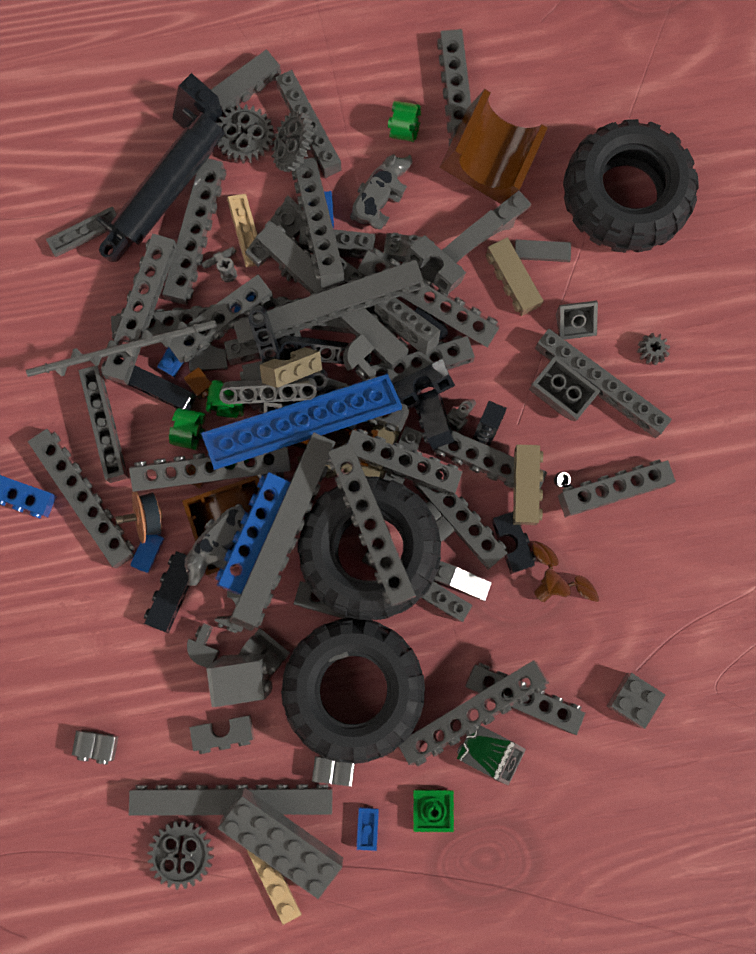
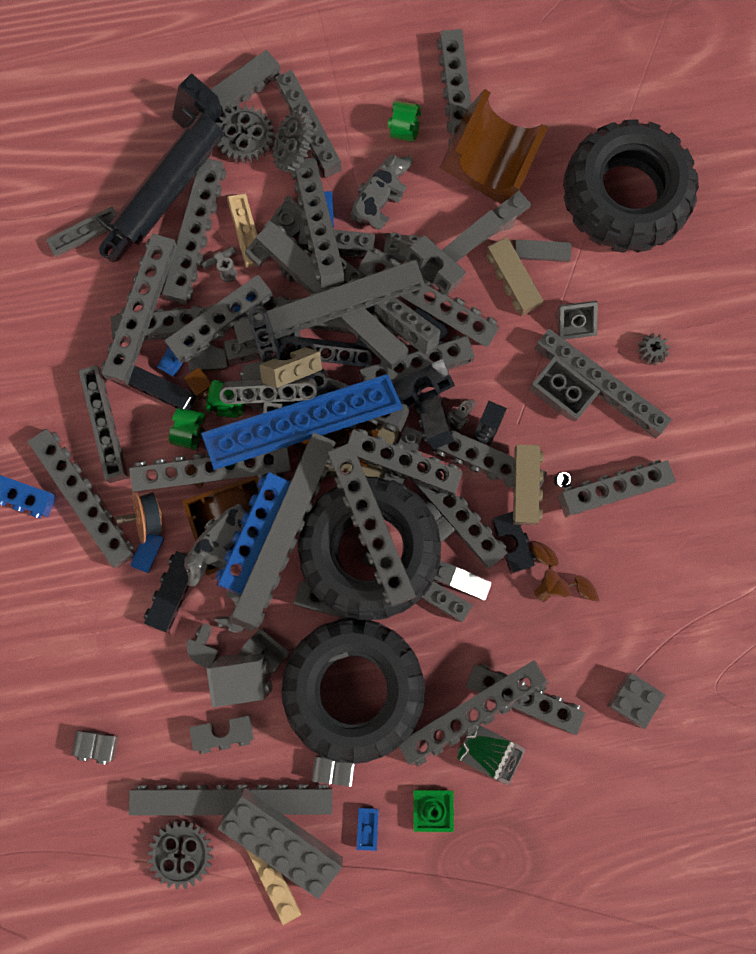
(112, 348): dark grey plant -> none
(355, 354): dark grey brick -> none

